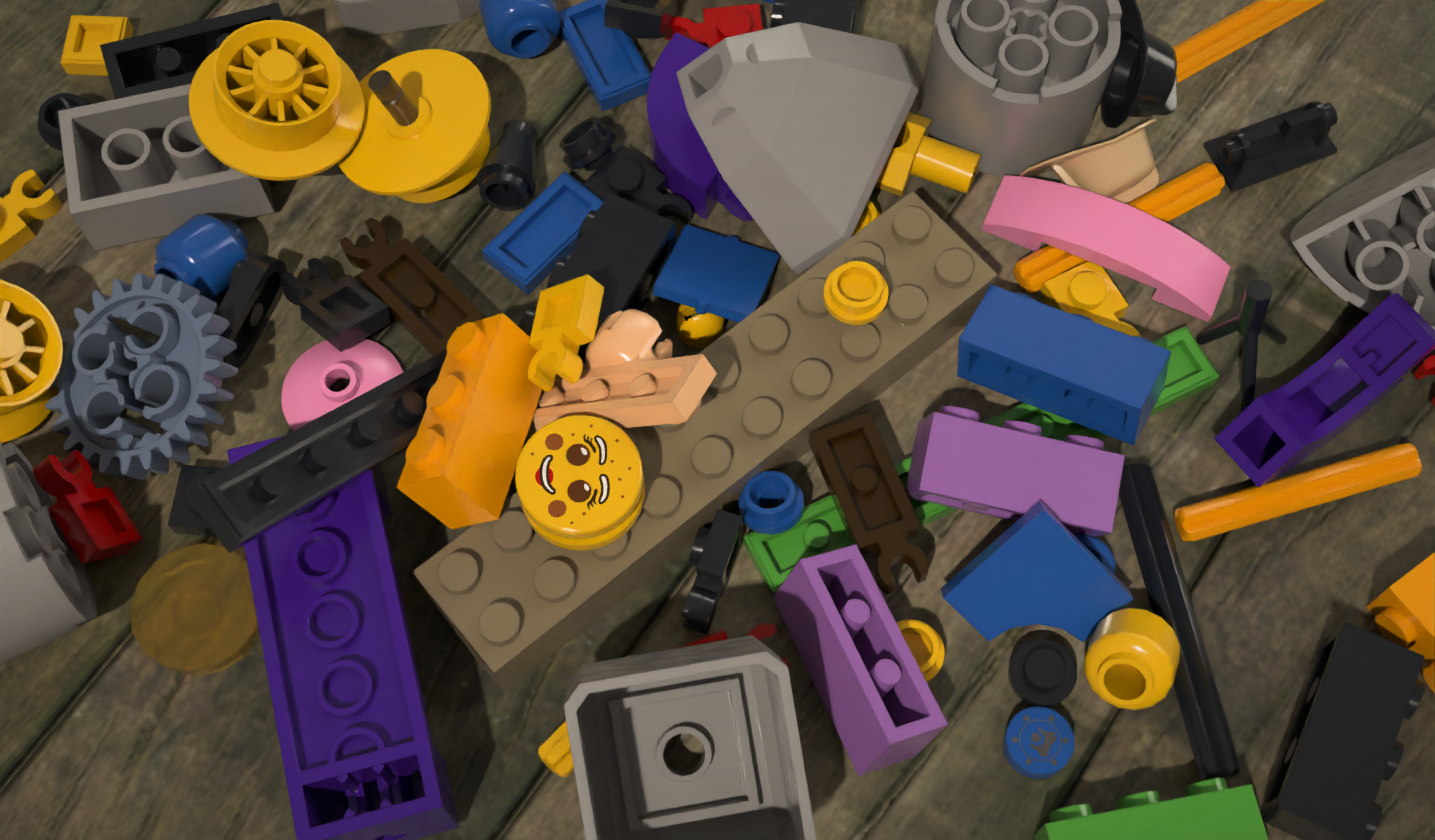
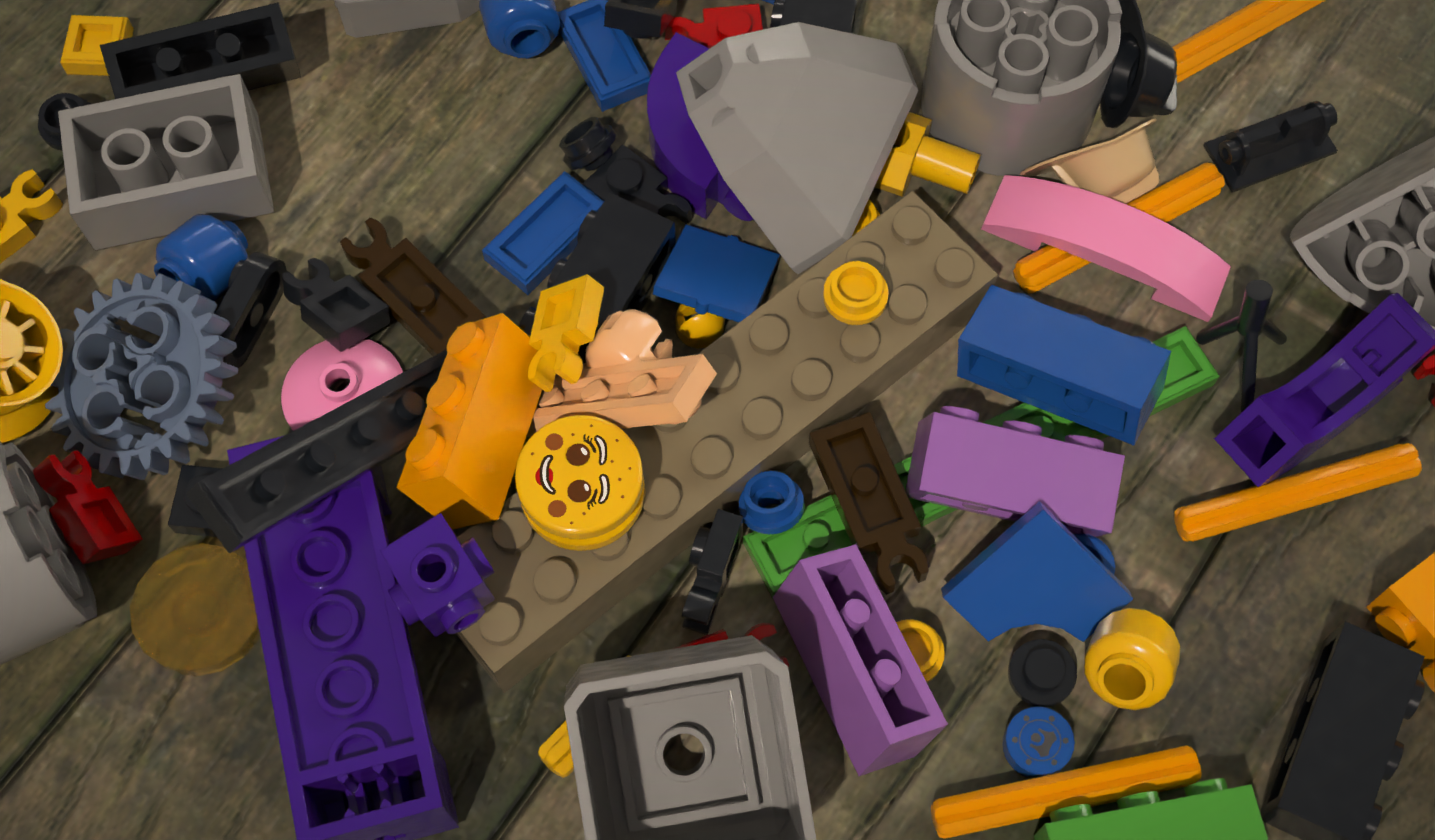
(276, 102): yellow piece -> none
(421, 127): yellow piece -> none
(438, 577): none -> dark purple brick
(510, 171): black cone -> none
(1086, 785): none -> light orange axle
(1090, 293): yellow plate -> none
(1171, 601): black axle -> none

